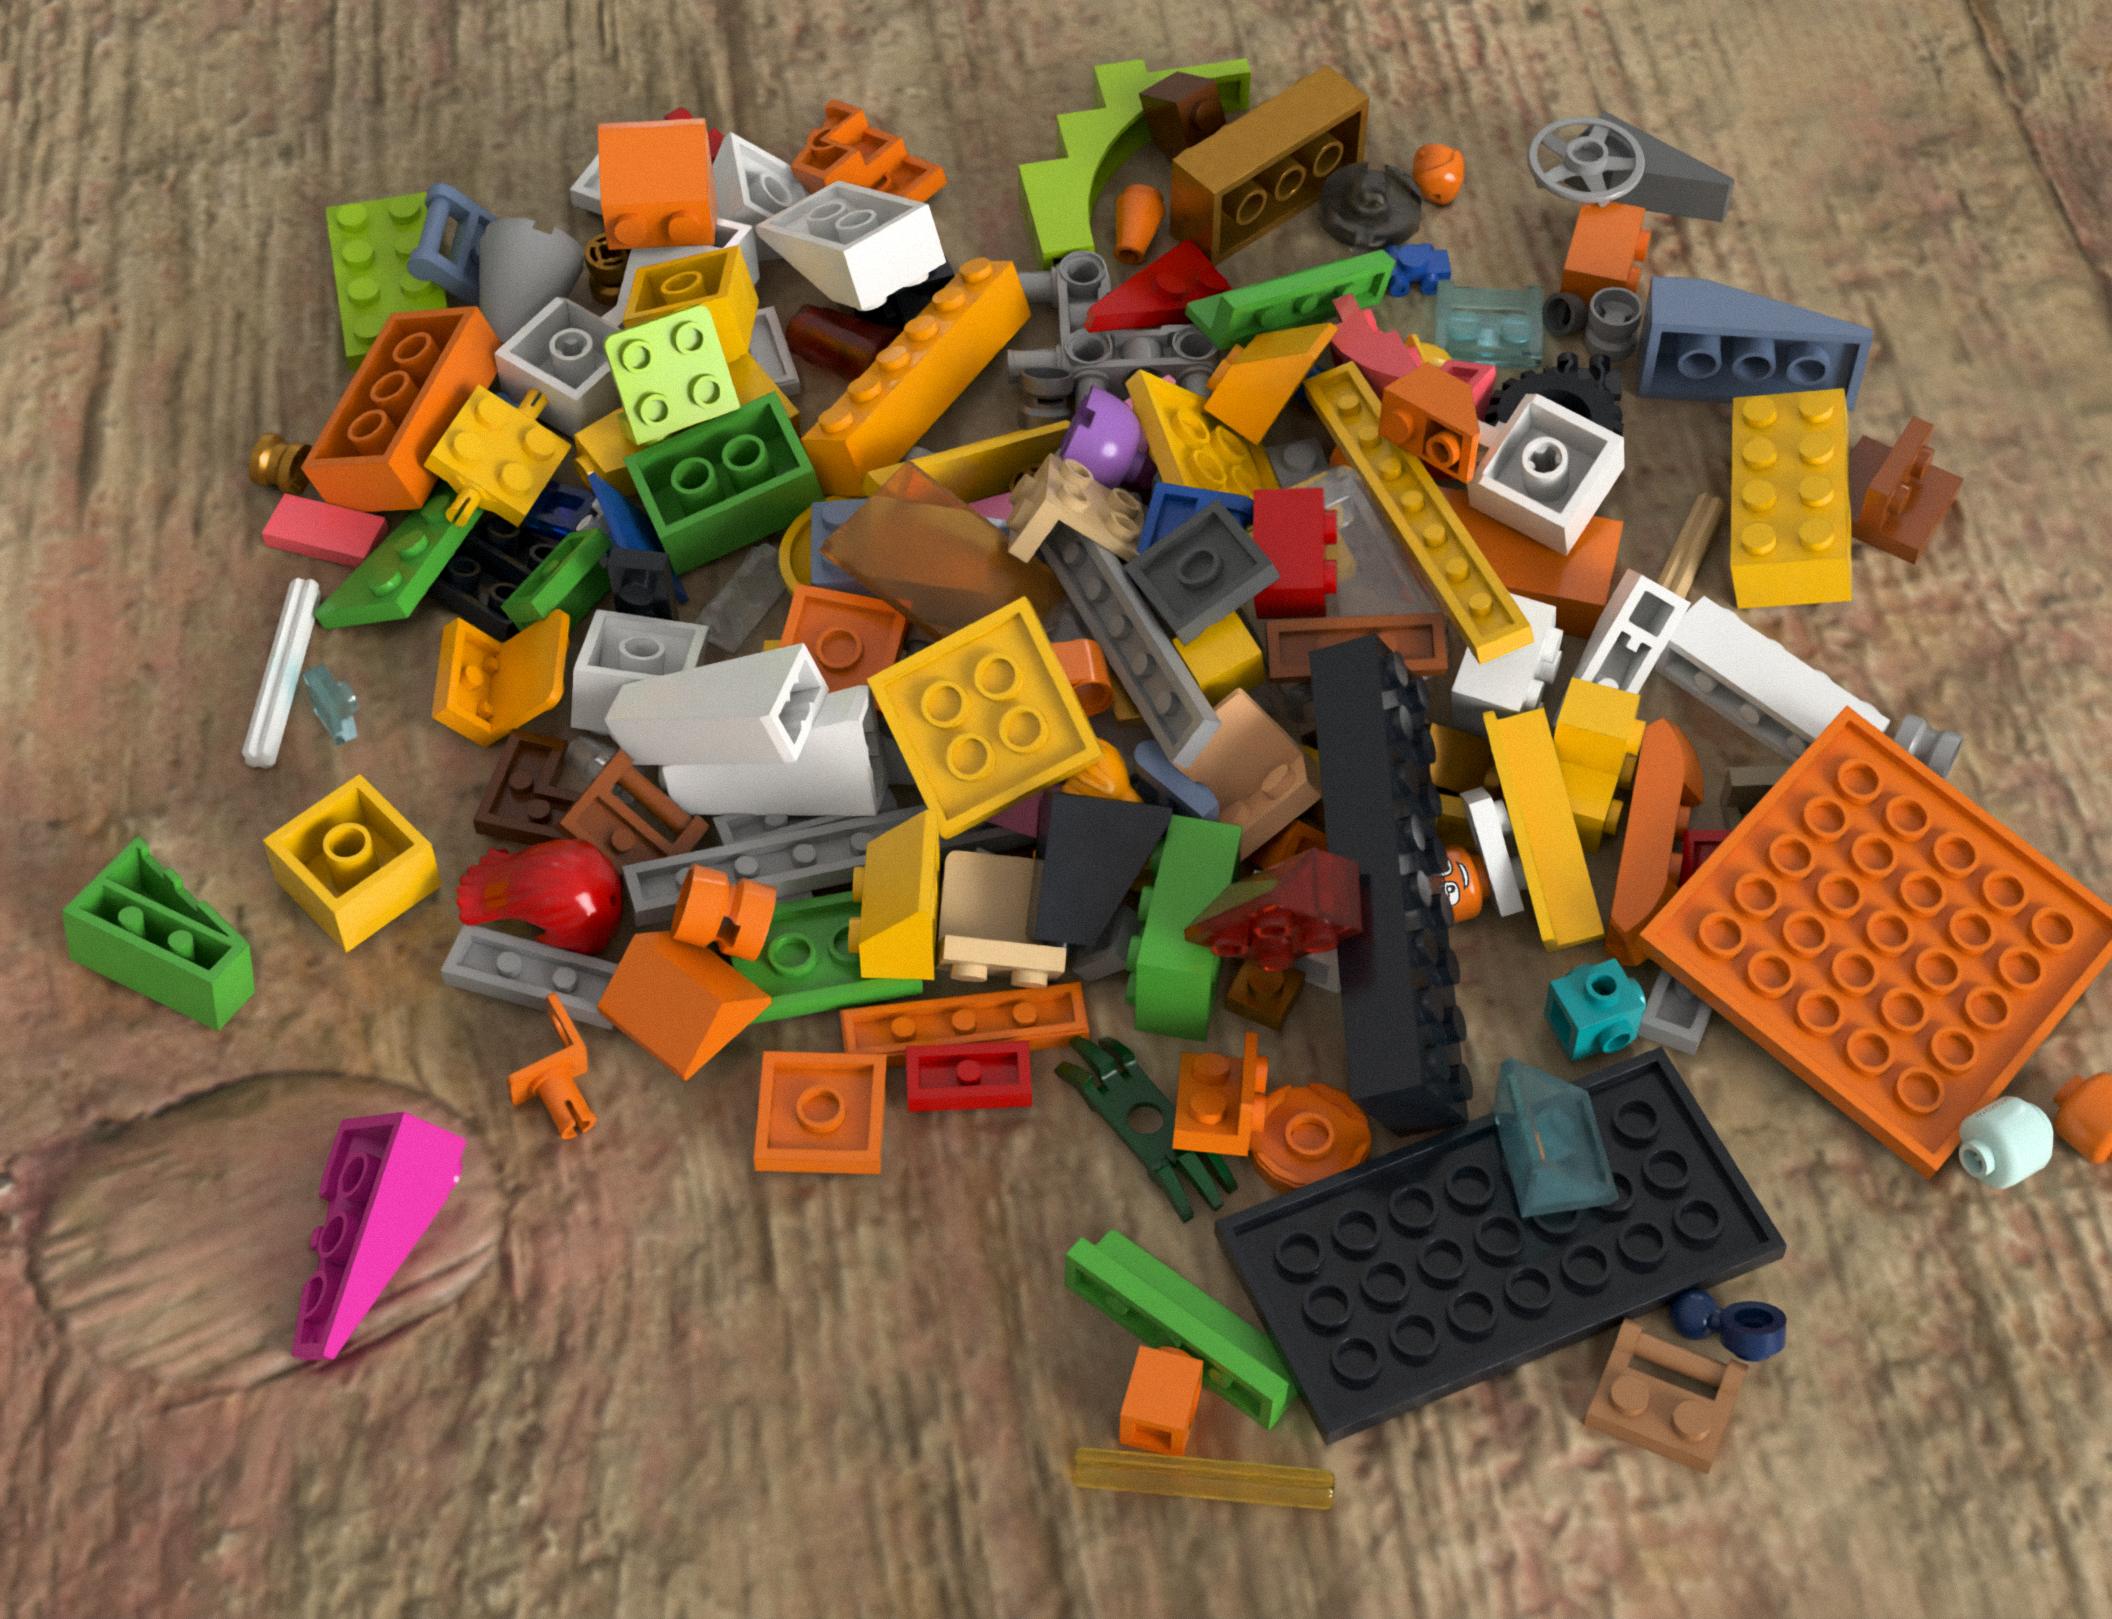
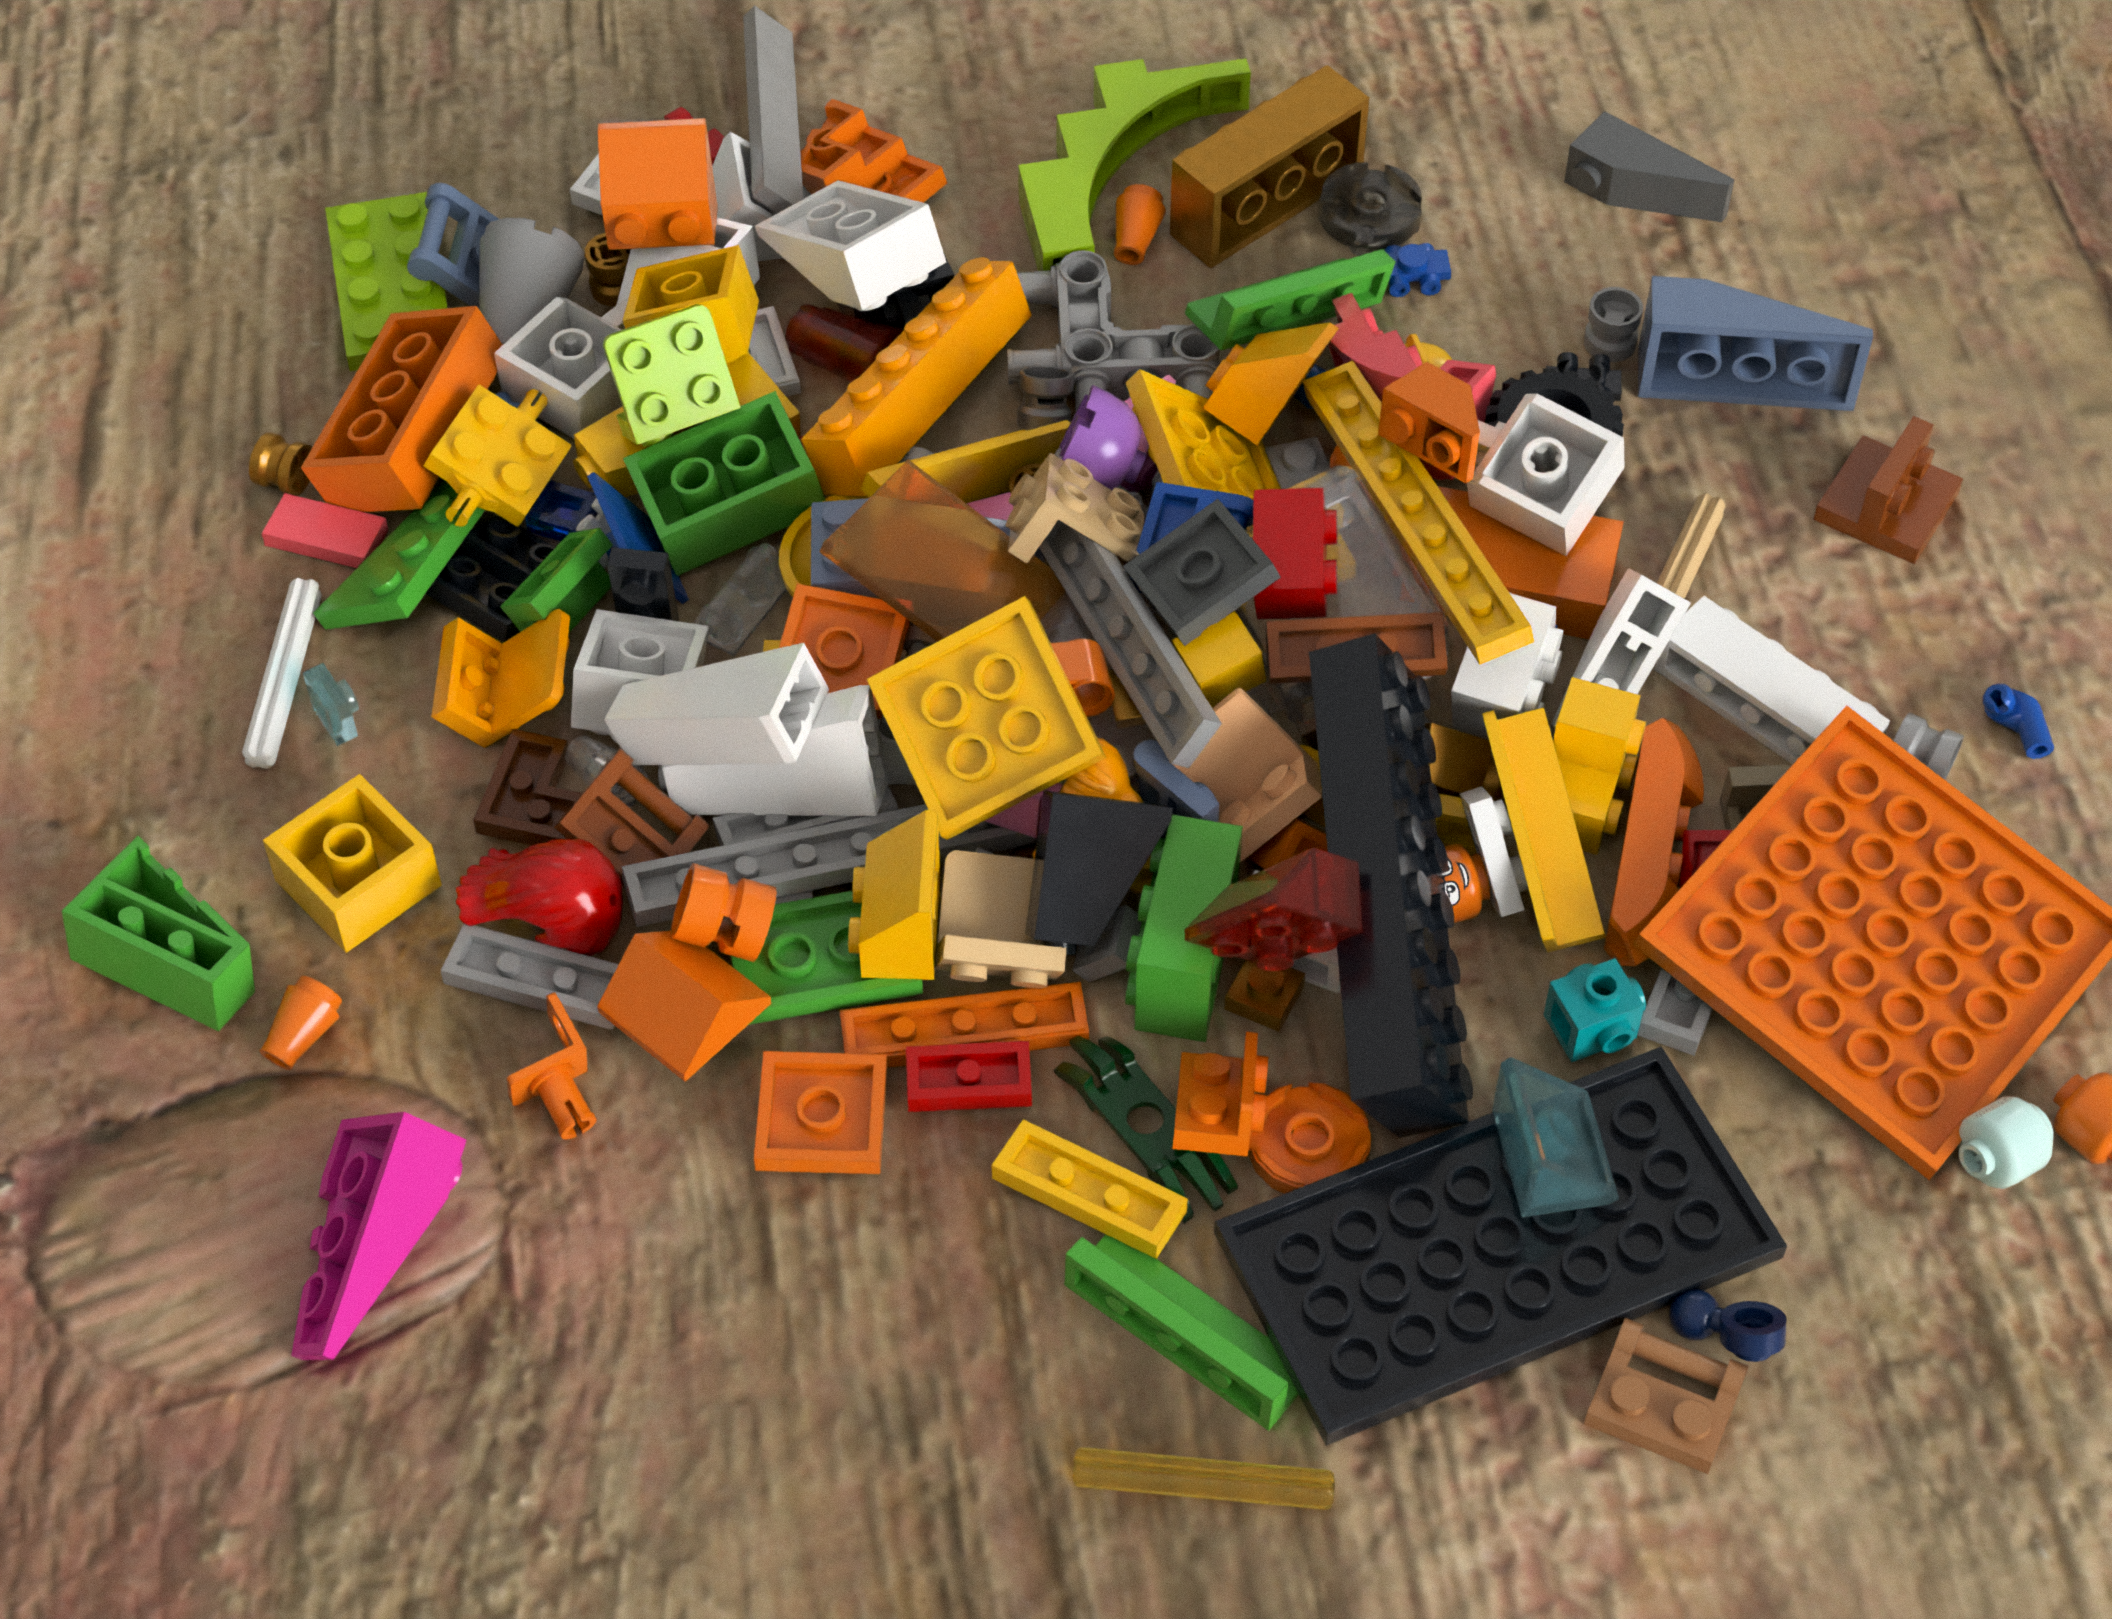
(300, 1021): none -> orange cone
(772, 112): none -> light grey tile
(1089, 1188): none -> yellow plate
(1158, 292): red wing -> none
(1161, 1400): orange brick -> none
(1182, 112): reddish brown slope -> none
(1438, 172): orange piece -> none
(1490, 337): clear light blue plate -> none
(1565, 313): dark grey hinge -> none
(1587, 159): light grey wheel -> none
(1605, 249): orange brick -> none
(1791, 499): yellow brick -> none
(2021, 714): none -> blue arm

